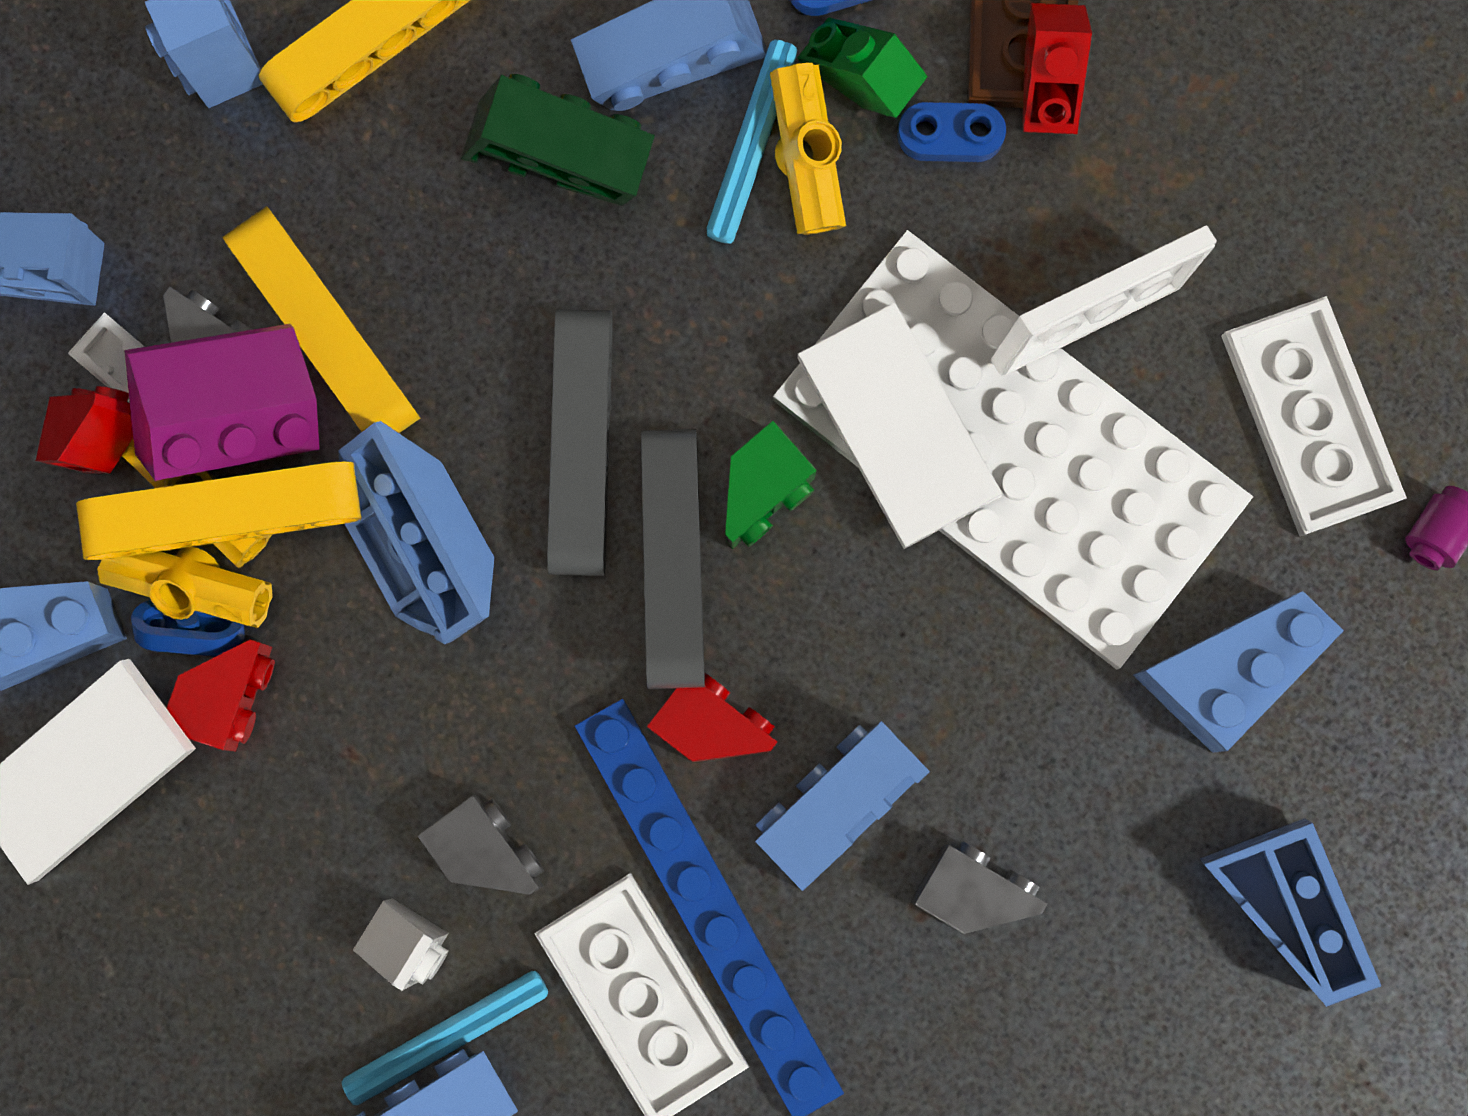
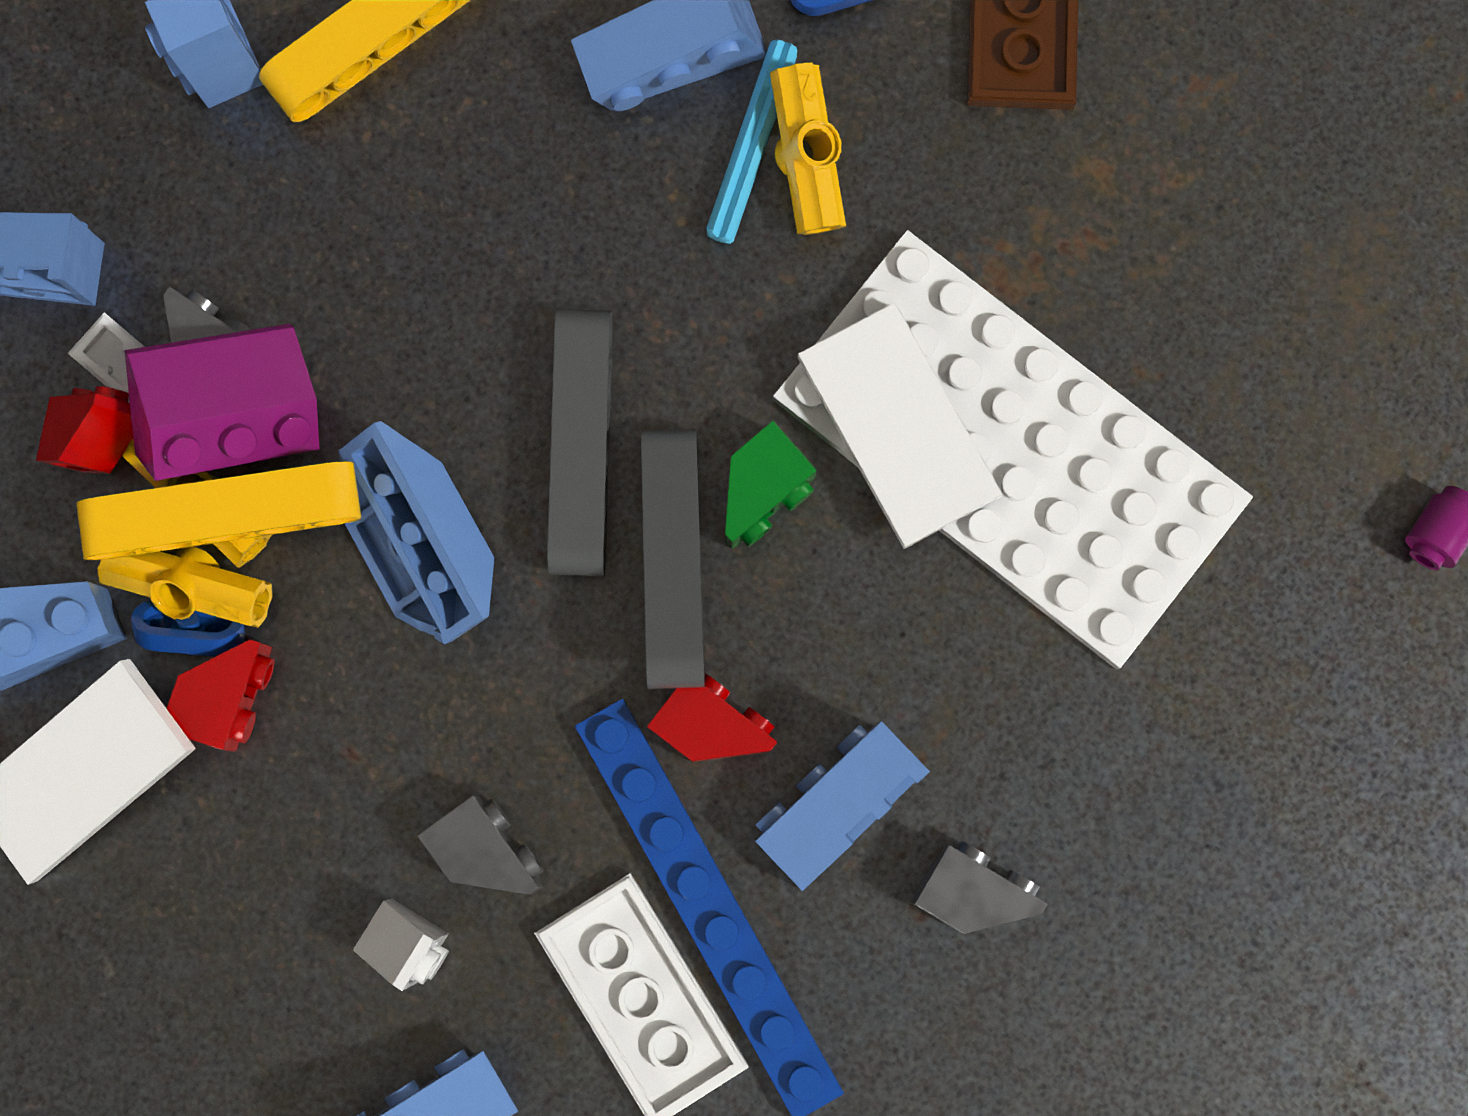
(319, 323): yellow beam -> none
(444, 1037): medium azure axle -> none
(559, 140): dark green wedge -> none
(865, 65): green slope -> none
(952, 135): blue plate -> none
(1055, 67): red slope -> none
(1102, 301): white tile -> none
(1241, 671): medium blue wedge -> none
(1299, 907): medium blue wedge -> none
(1313, 416): white tile -> none

